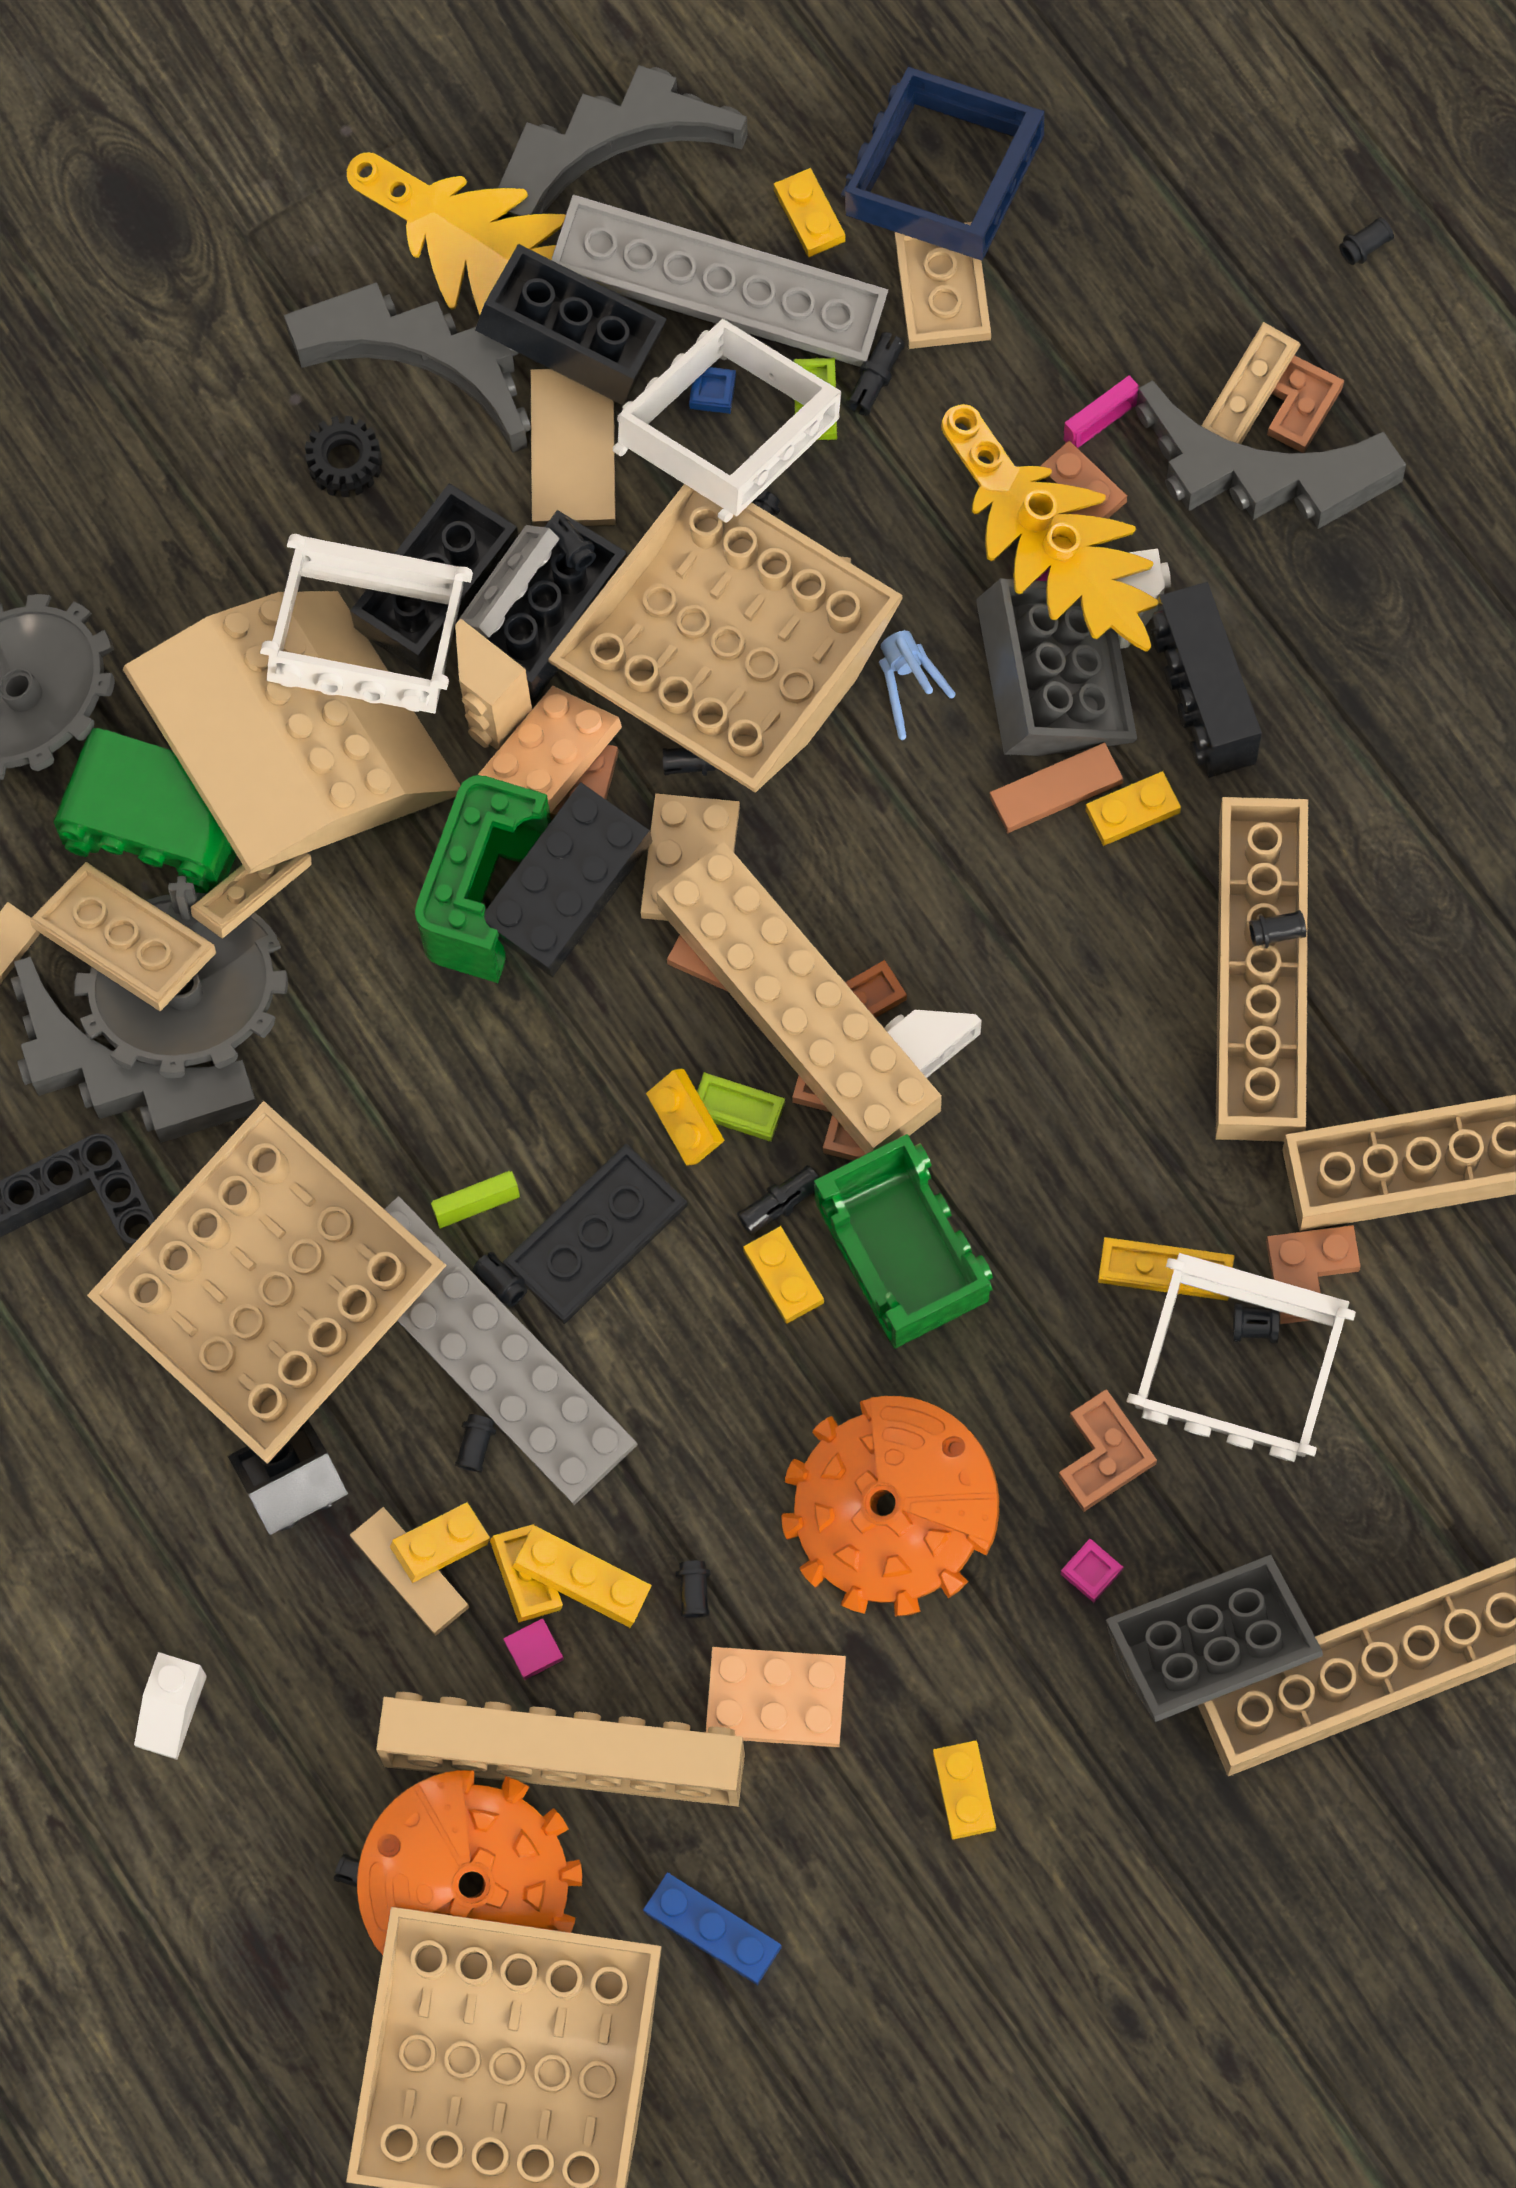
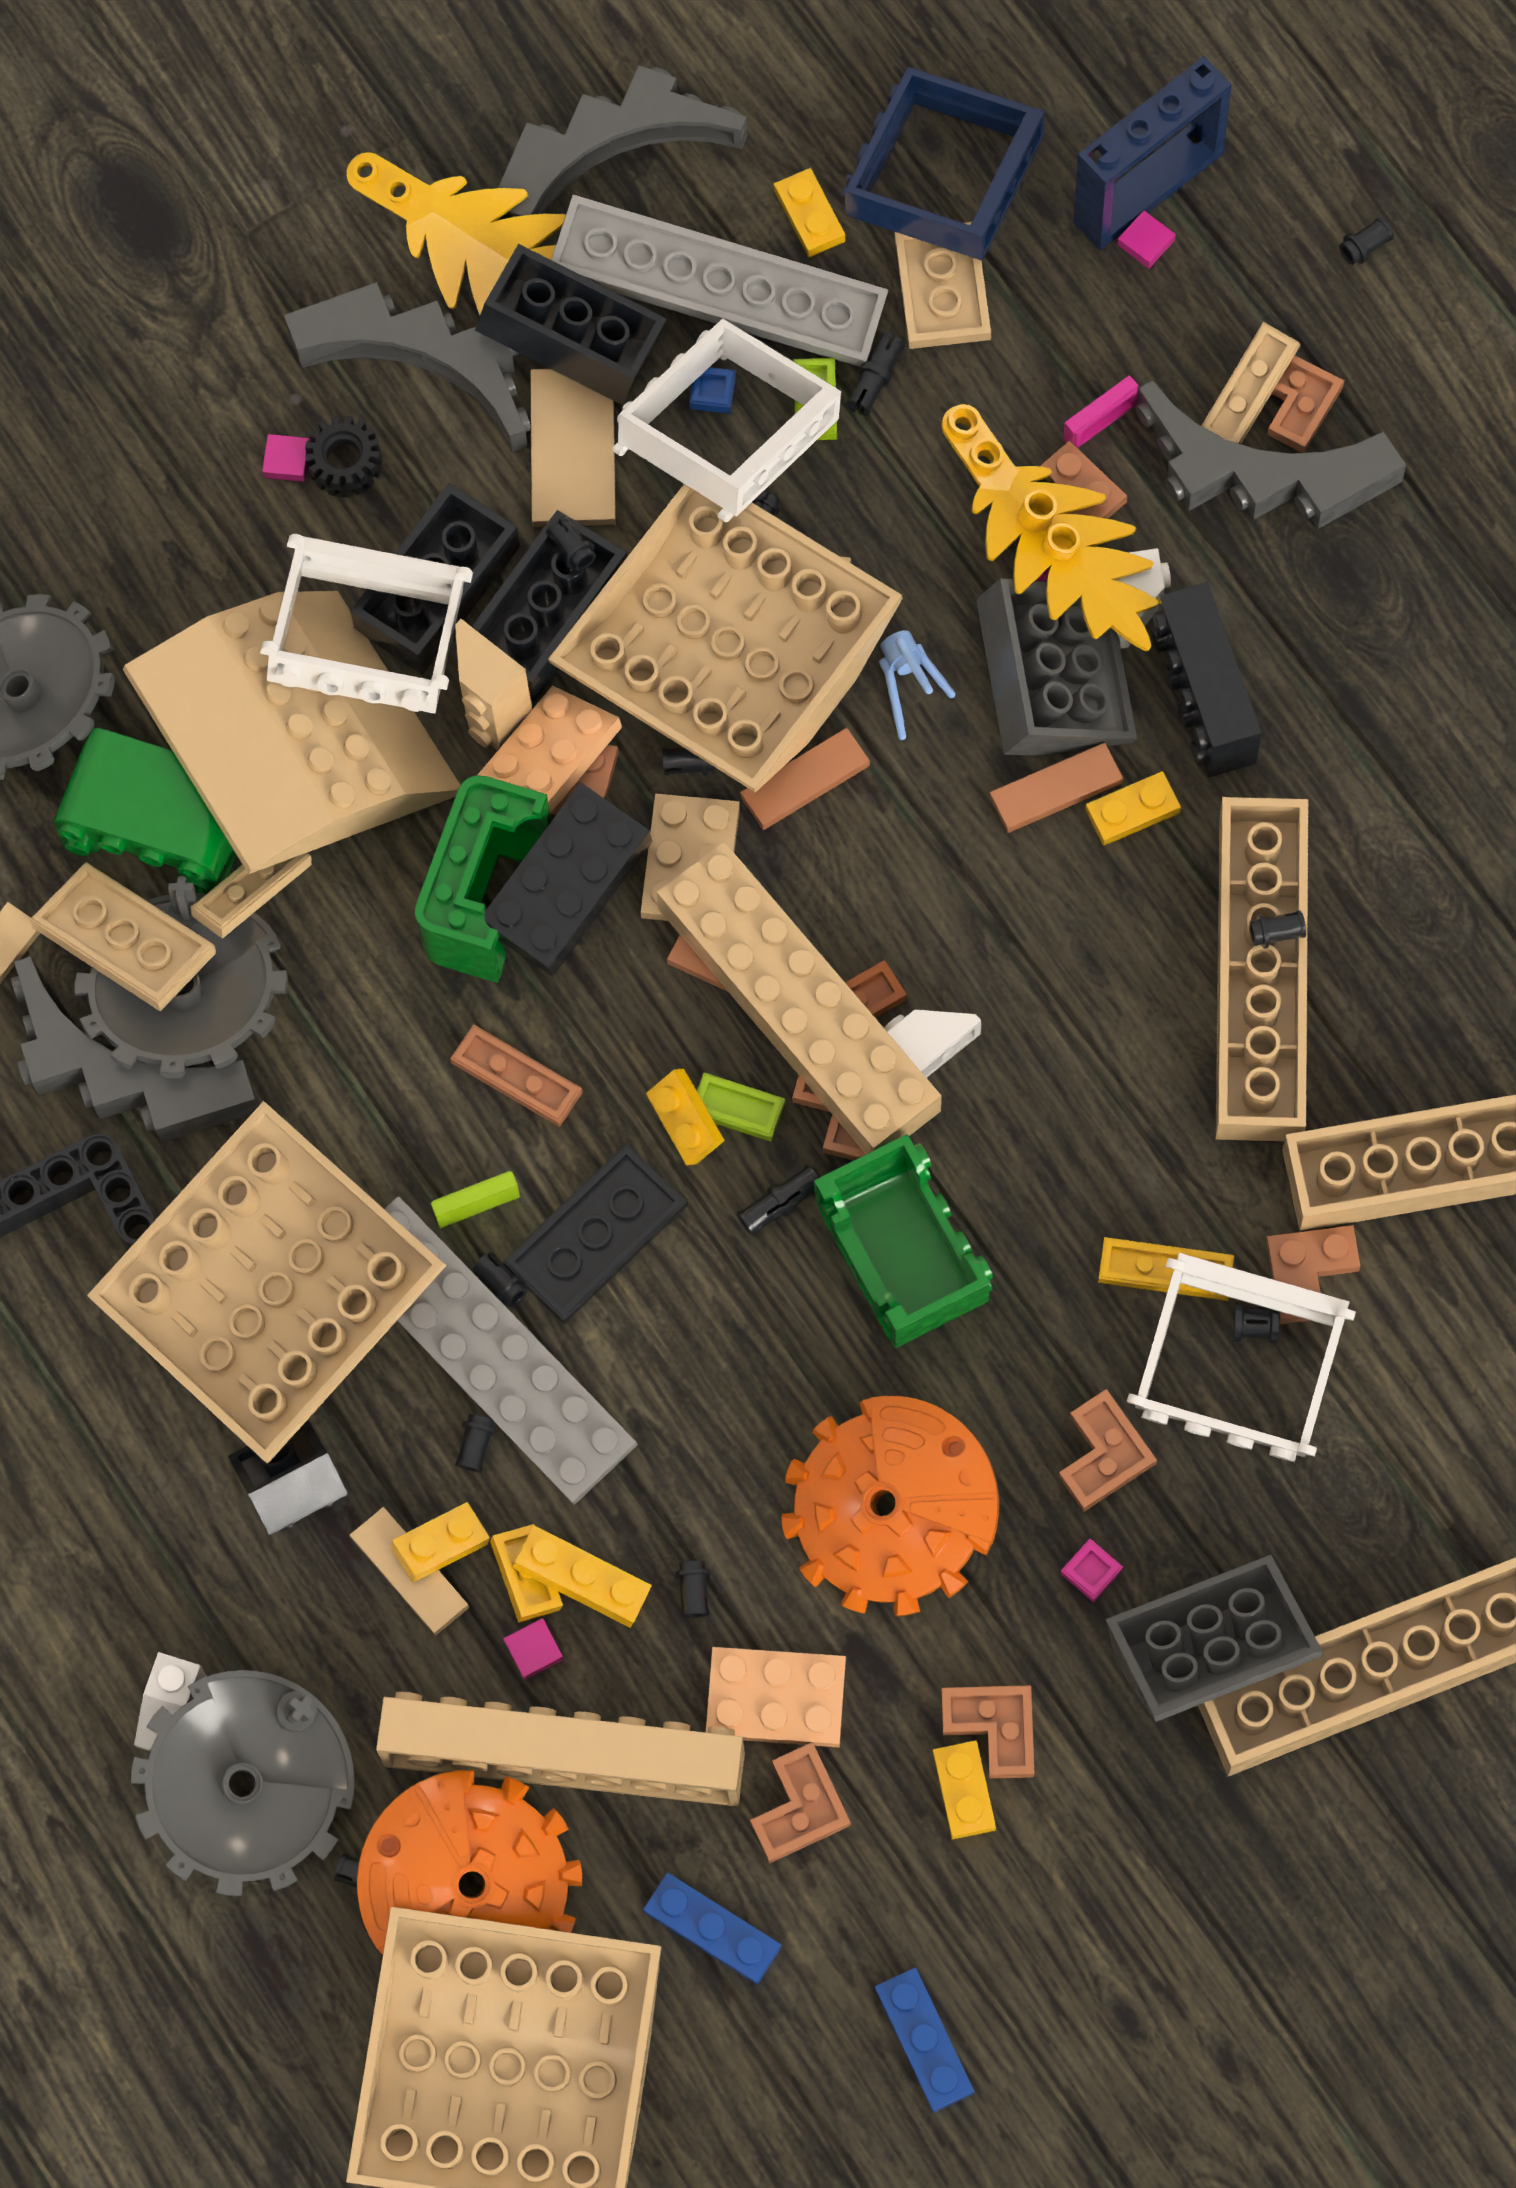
(285, 458): none -> dark pink tile
(295, 1768): none -> dark grey piece
(509, 579): light grey plate -> none
(516, 1075): none -> nougat tile
(783, 1275): yellow plate -> none
(806, 778): none -> nougat tile
(812, 1809): none -> nougat plate
(924, 2040): none -> blue plate
(1001, 1714): none -> nougat plate
(1109, 208): none -> dark blue window
(1146, 239): none -> dark pink tile

